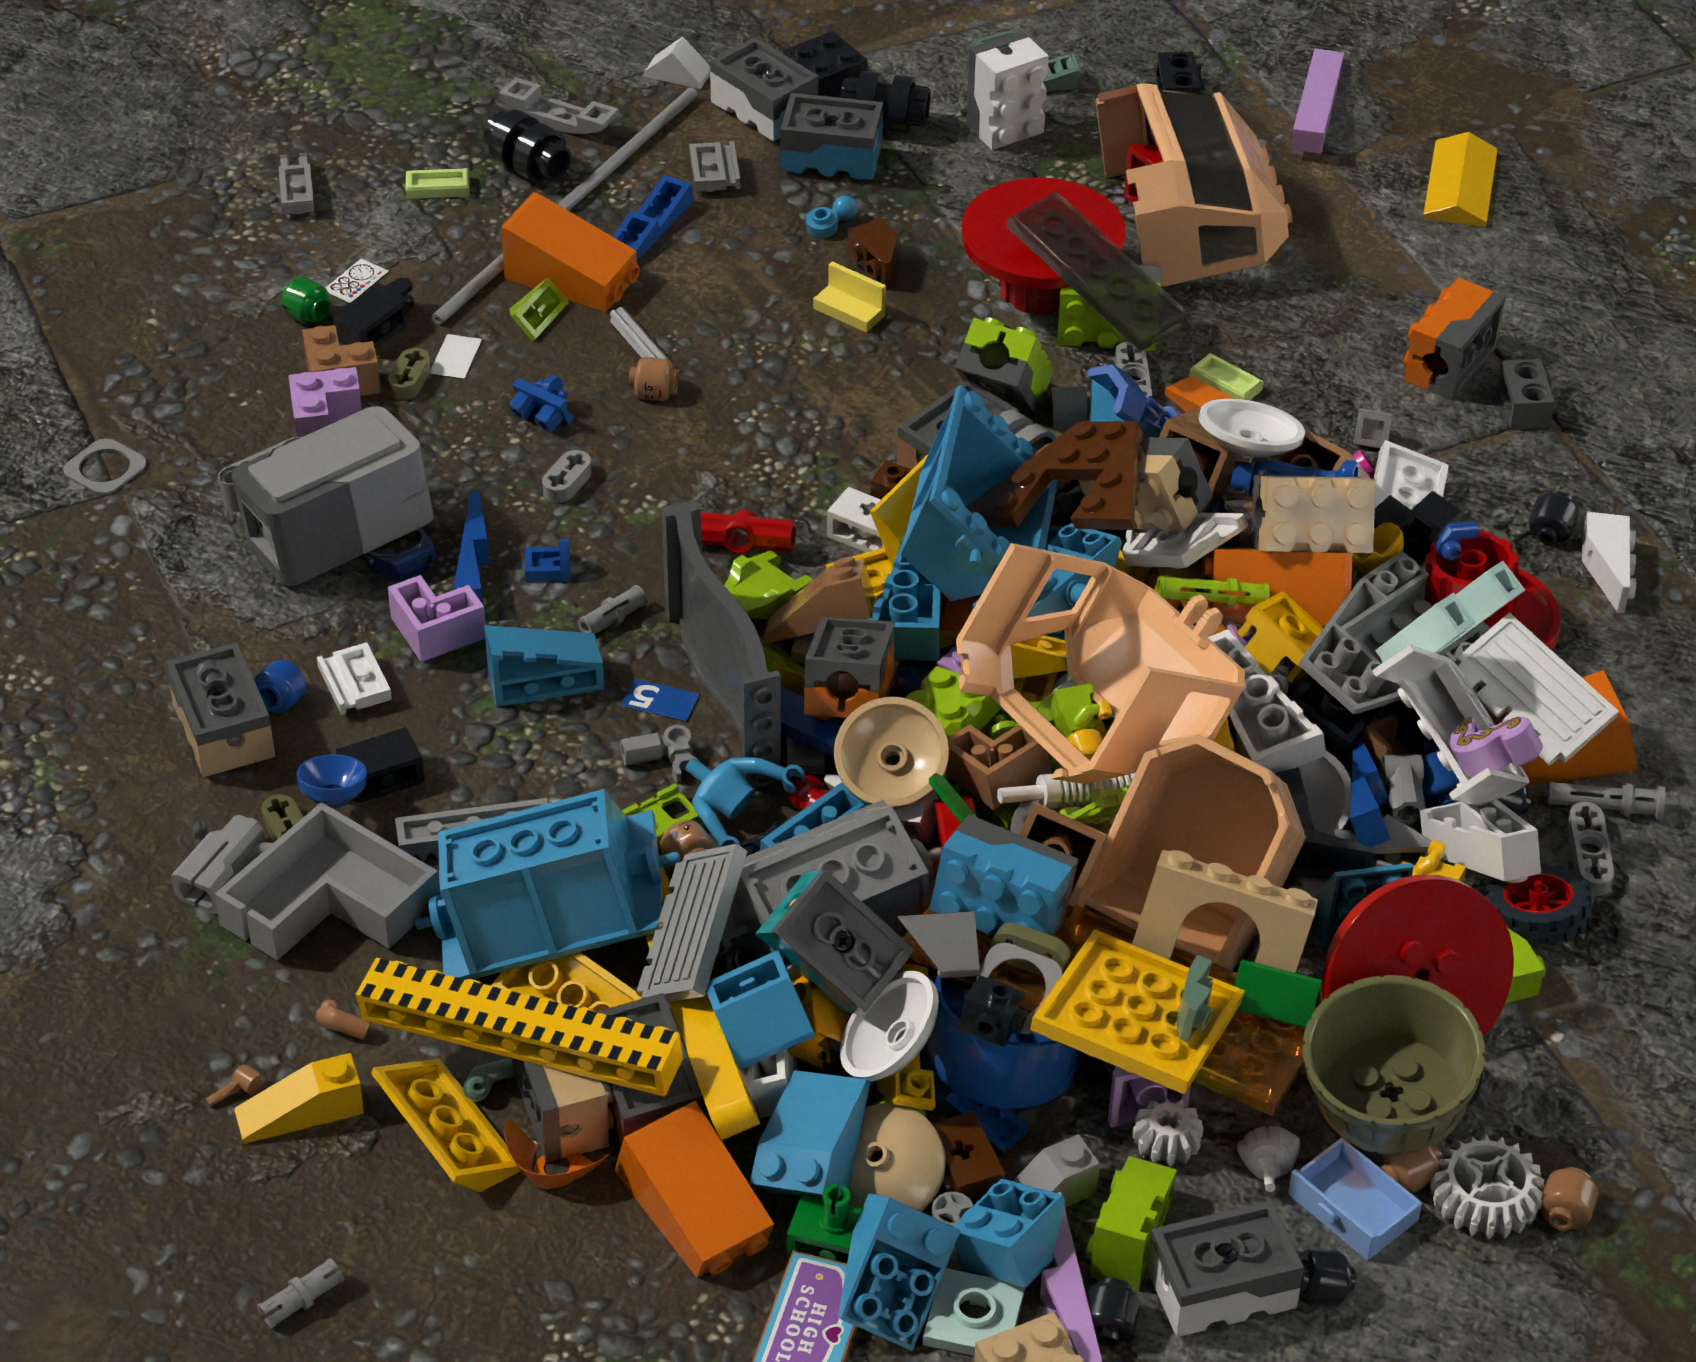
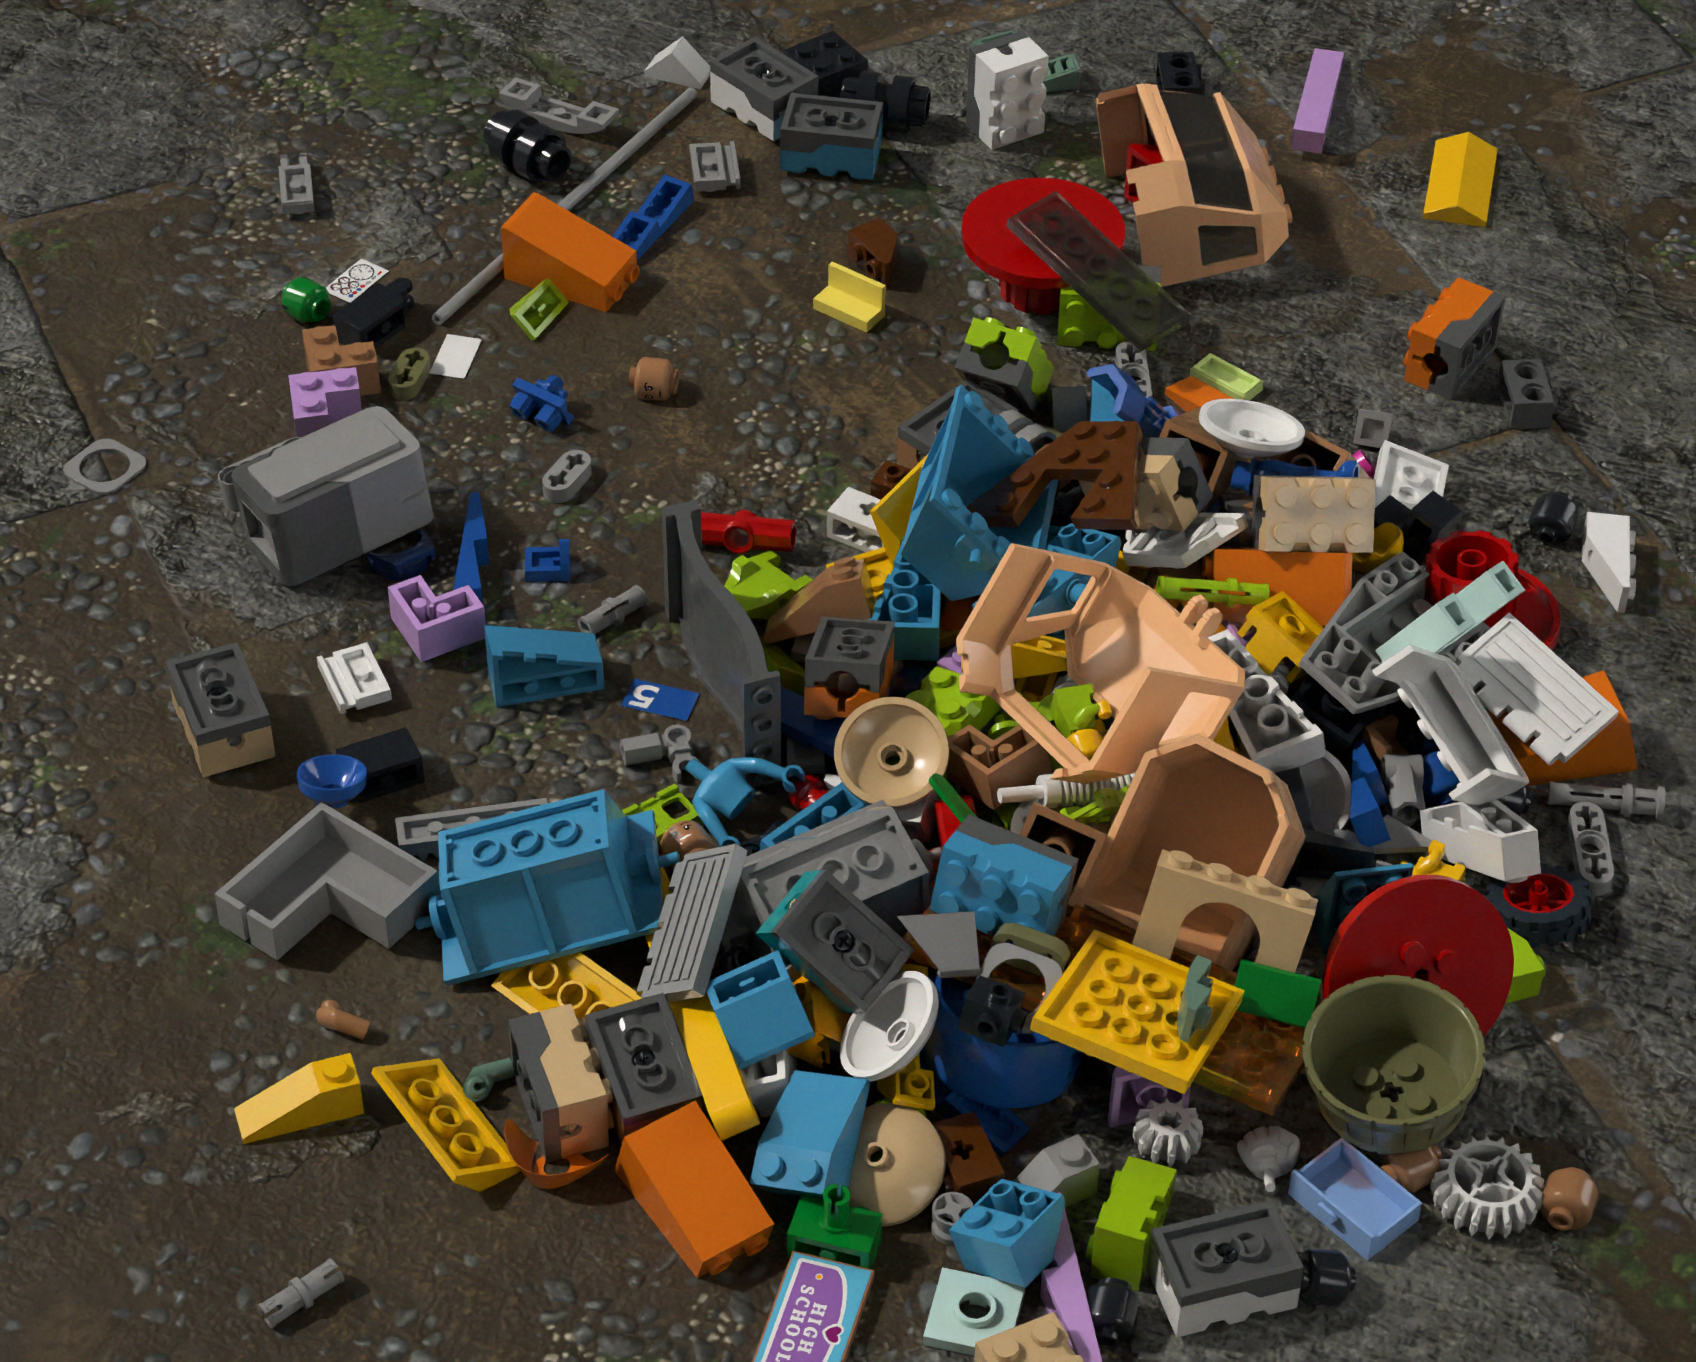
(217, 860): light grey piece -> none
(244, 1078): medium nougat hand -> none
(274, 824): olive beam -> none
(280, 685): blue head -> none
(437, 183): yellowish green tile -> none
(520, 1026): yellow brick -> none
(635, 334): light grey axle -> none
(823, 221): dark azure plate -> none
(894, 1269): dark azure slope -> none
(1451, 536): blue arm -> none
(1494, 746): lavender animal -> none

